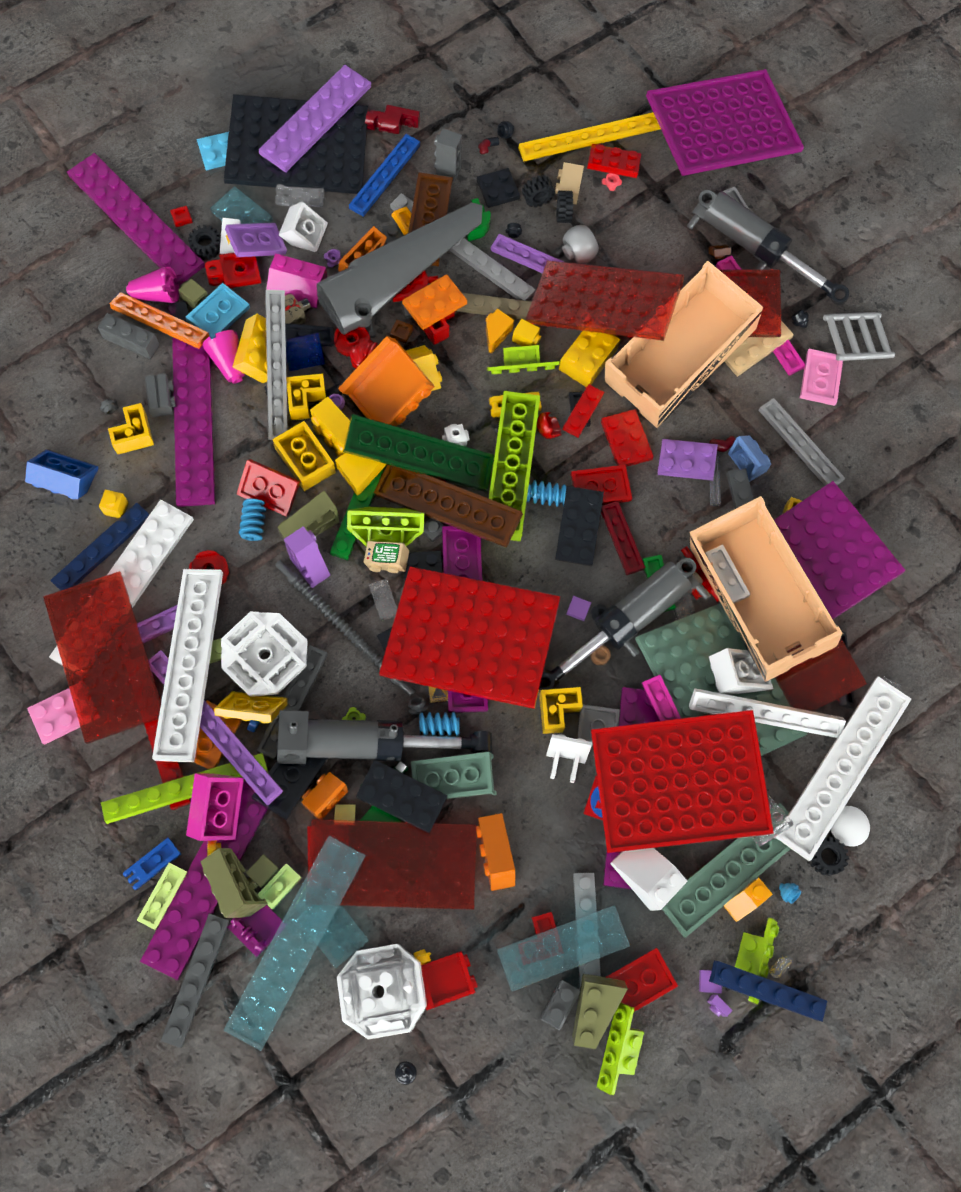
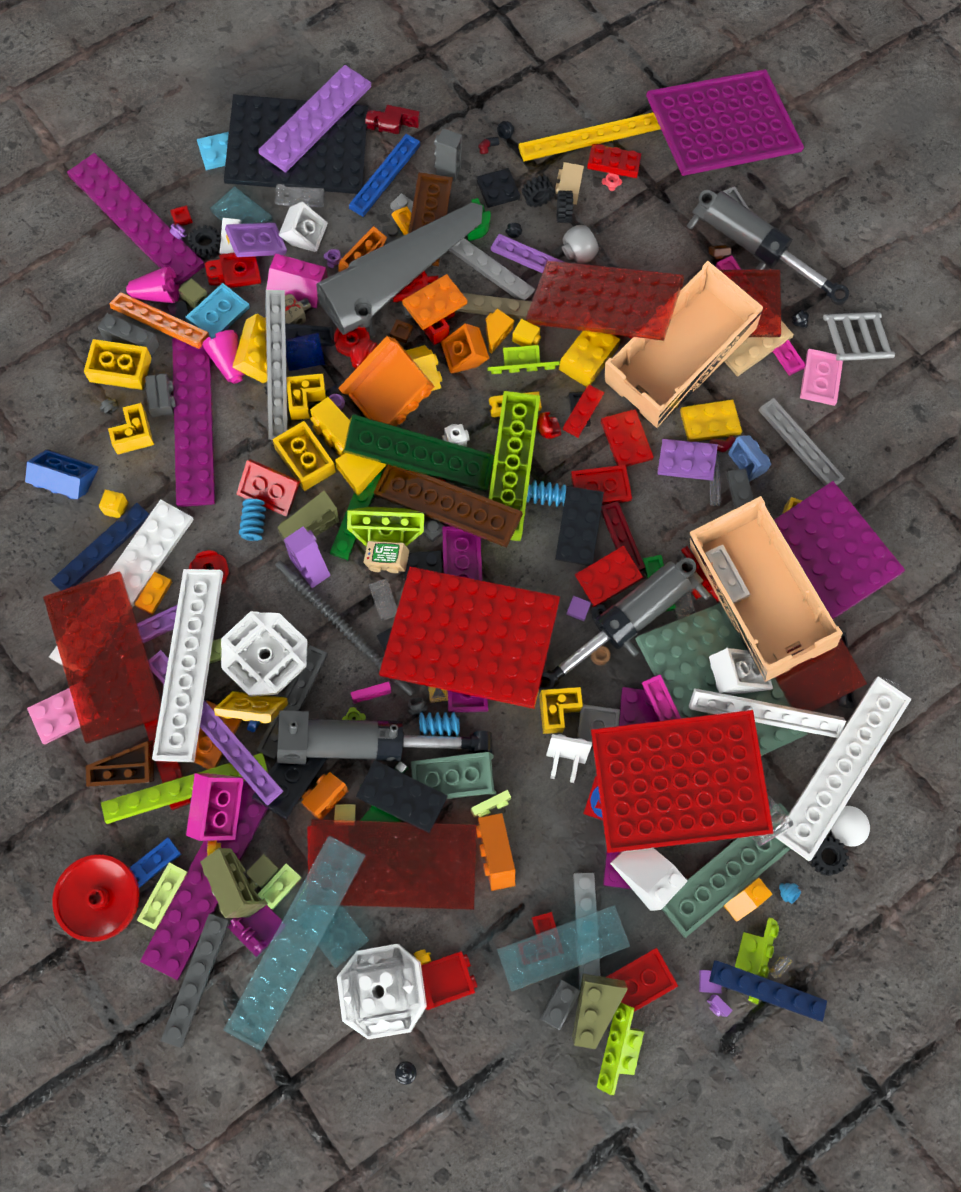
(95, 898): none -> red dish
(117, 364): none -> yellow brick
(125, 767): none -> reddish brown wedge
(153, 593): none -> light orange plate
(178, 231): none -> medium lavender plate
(371, 692): none -> dark pink tile
(464, 349): none -> orange slope
(499, 801): none -> yellowish green plate
(609, 576): none -> red plate
(710, 421): none -> yellow plate

